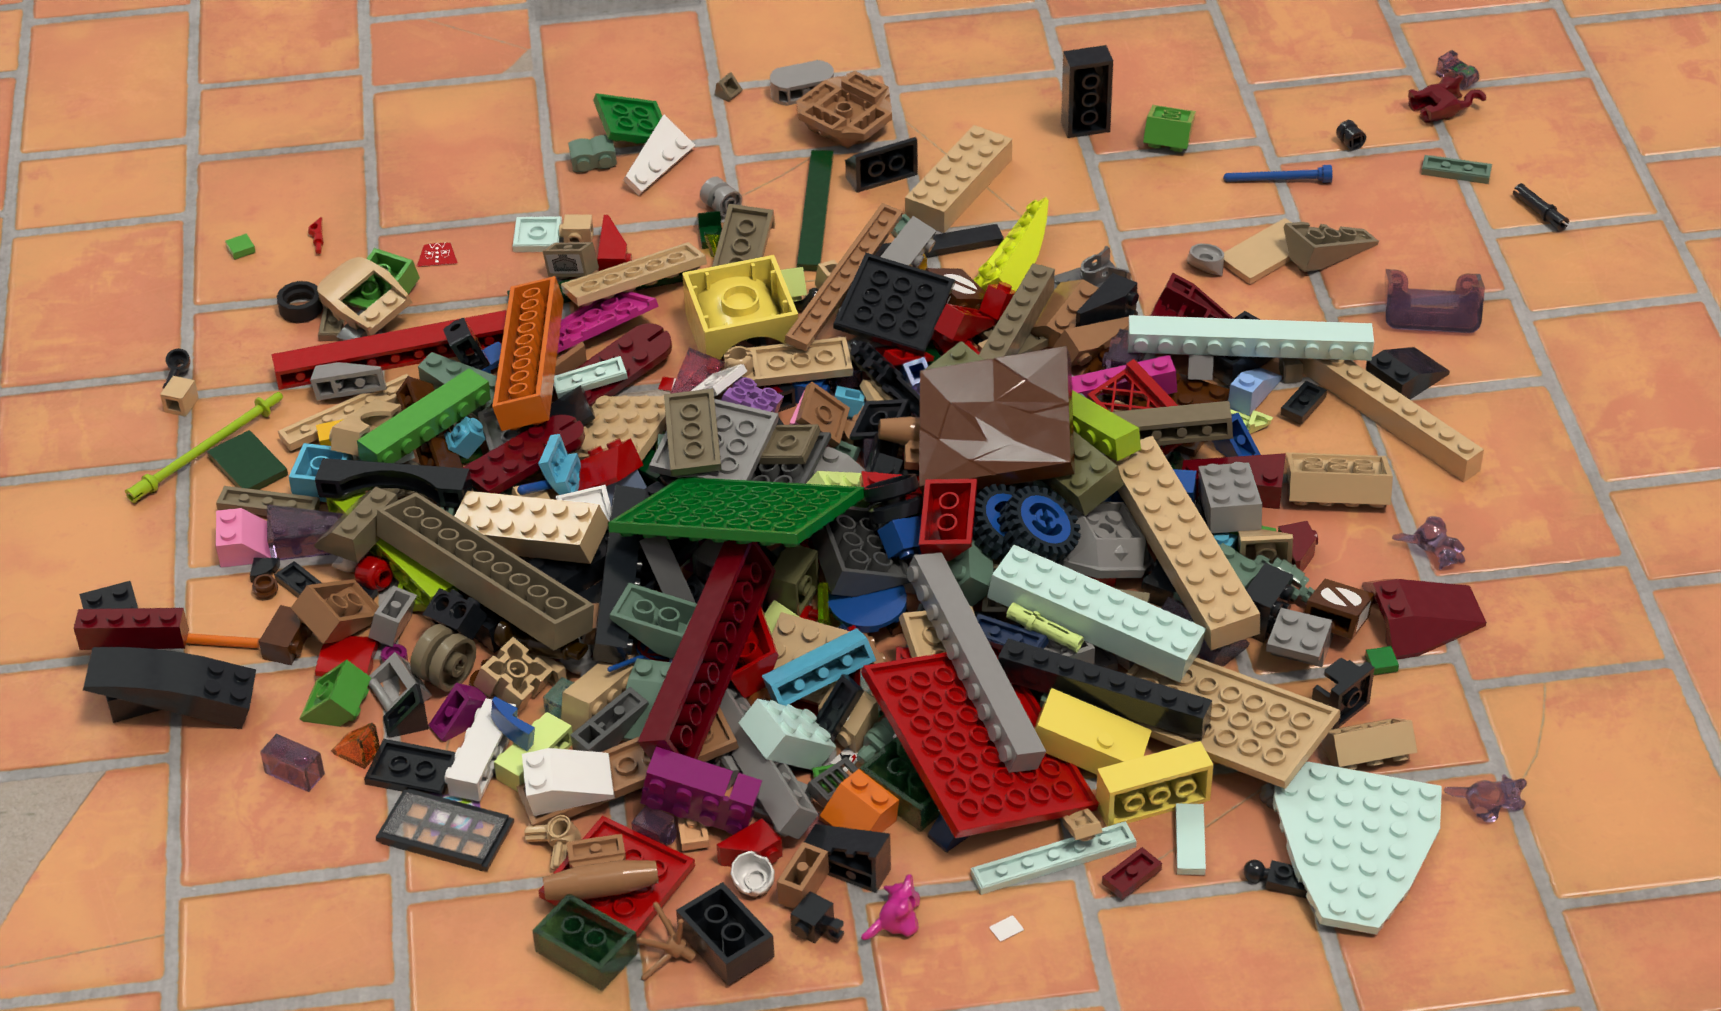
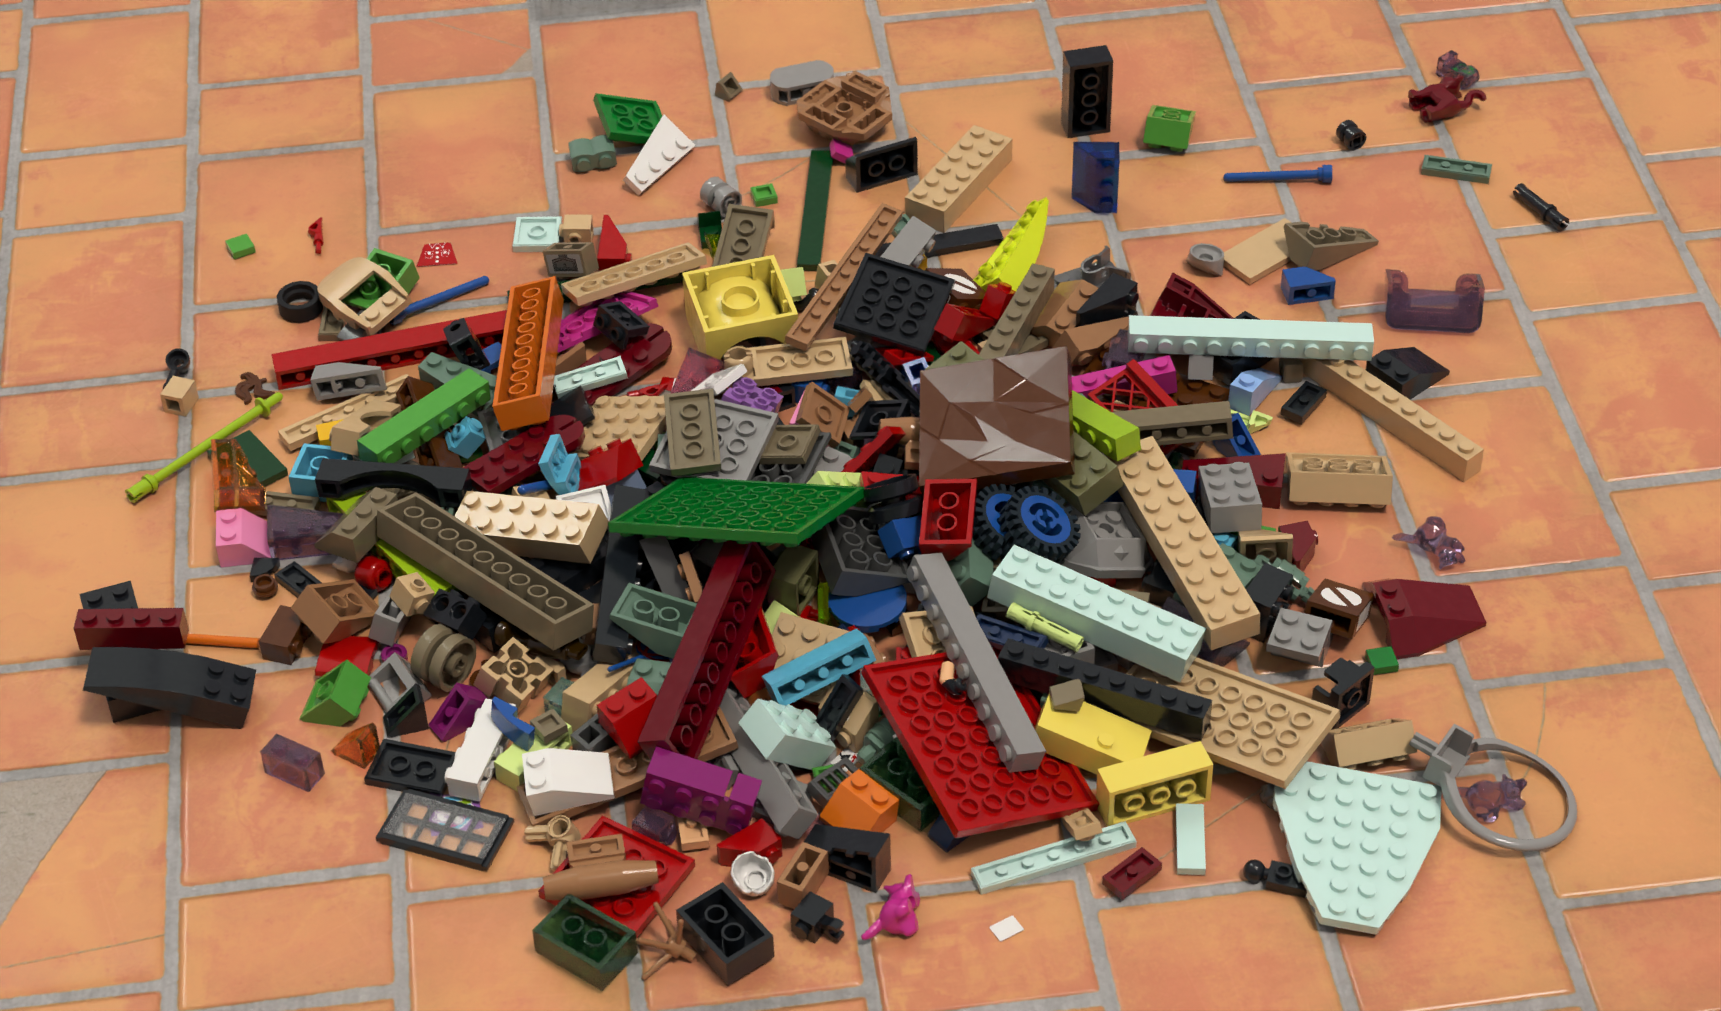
(233, 479): none -> clear orange wedge
(253, 382): none -> reddish brown piece
(411, 594): none -> tan brick
(440, 297): none -> blue piece
(549, 726): none -> dark tan plate
(619, 323): none -> black bracket
(626, 714): none -> red slope
(654, 390): none -> red hand
(688, 570): none -> medium nougat plate
(764, 195): none -> bright green tile
(840, 150): none -> dark pink tile
(859, 399): none -> medium nougat tile
(885, 441): none -> red plate
(952, 685): none -> arm
(1067, 695): none -> dark tan slope
(1096, 175): none -> clear blue slope
(1306, 285): none -> blue slope
(1449, 759): none -> light grey brick

